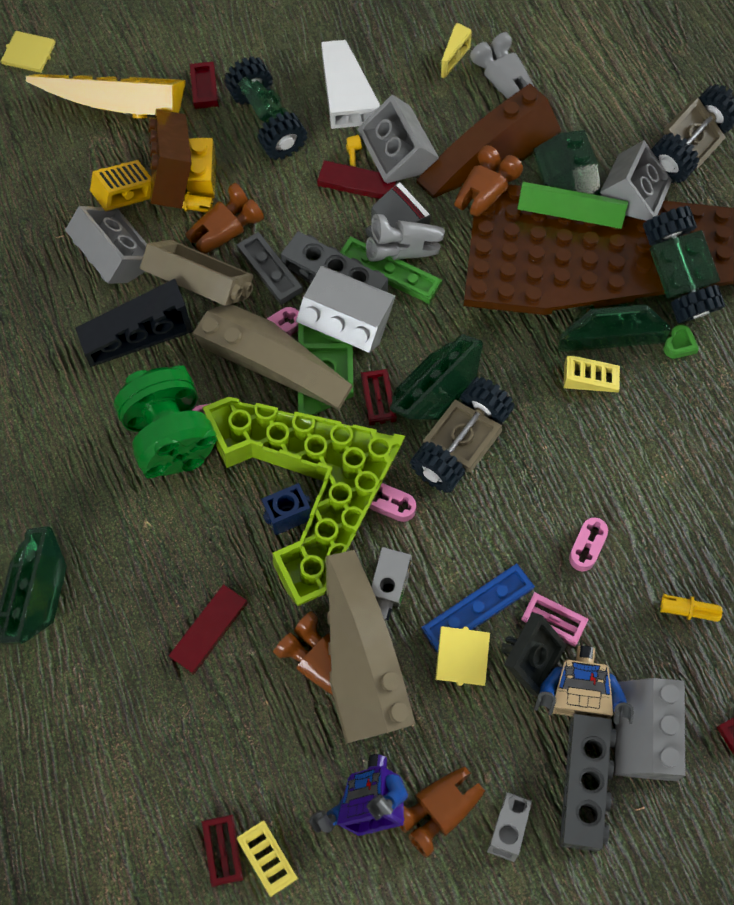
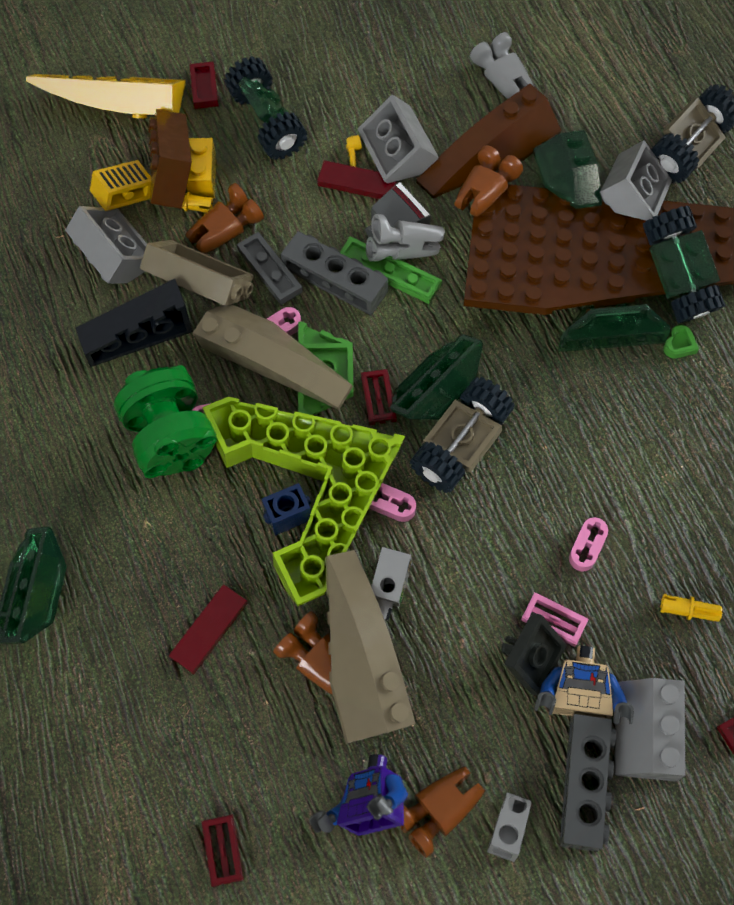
(28, 51): light yellow piece -> none
(250, 835): light yellow slope -> none
(346, 309): light grey slope -> none
(347, 89): white slope -> none
(457, 47): light yellow slope -> none
(462, 656): light yellow piece -> none
(481, 604): blue tile -> none
(572, 205): bright green tile -> none
(580, 382): light yellow slope -> none

